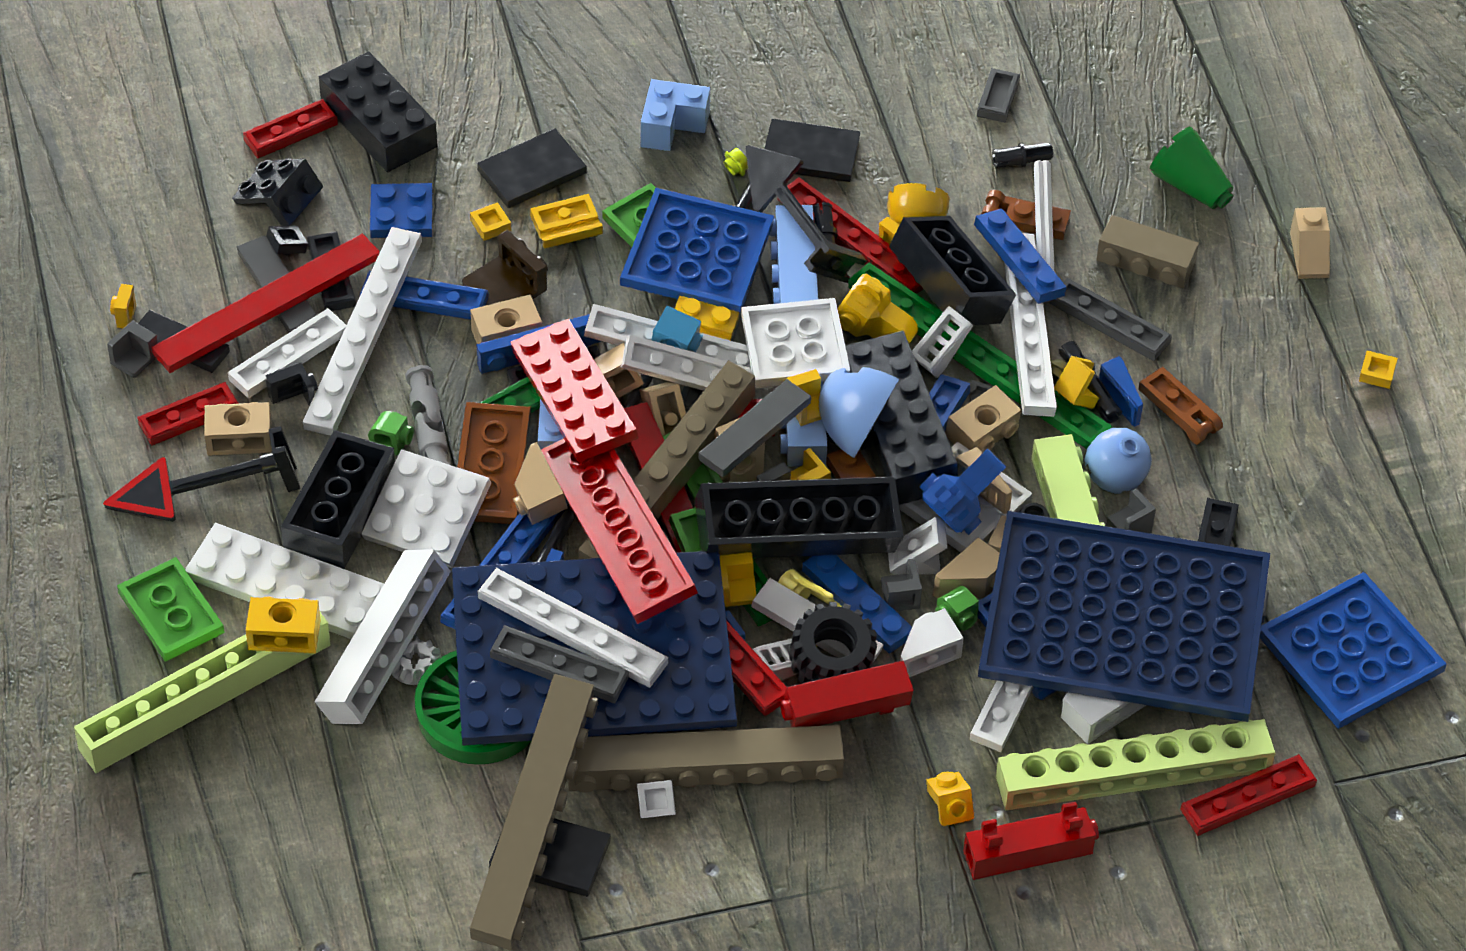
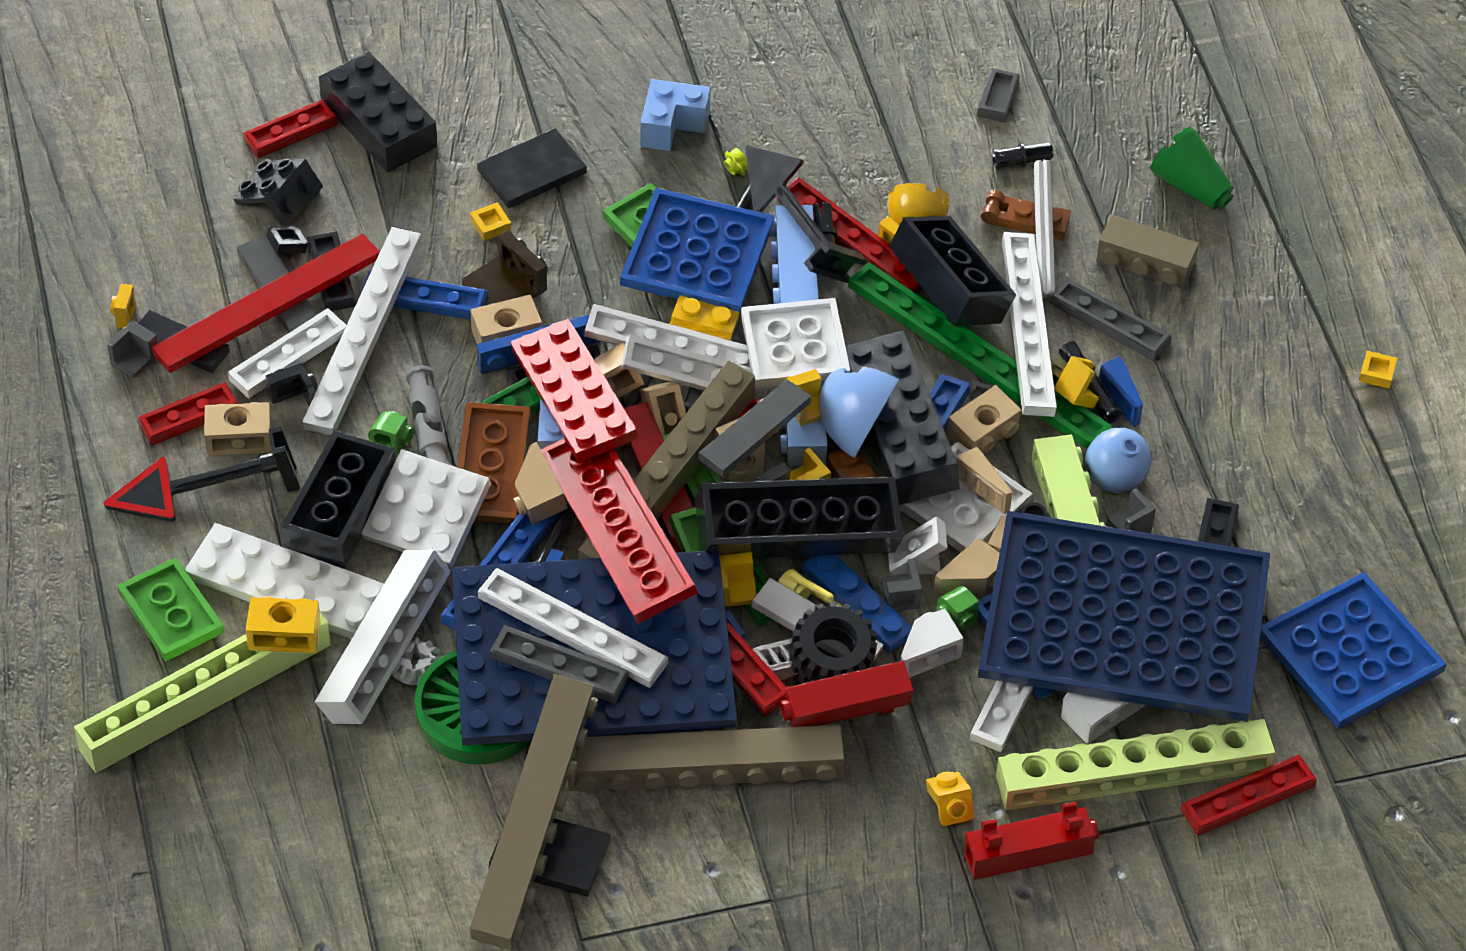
(401, 207): blue plate -> none
(566, 221): yellow plate -> none
(656, 799): white plate -> none
(678, 330): dark azure brick -> none
(824, 149): black tile -> none
(871, 312): yellow piece -> none
(950, 347): white slope -> none
(957, 497): blue piece -> none
(1020, 256): blue plate -> none
(1180, 405): dark orange plate -> none
(1311, 242): tan slope -> none

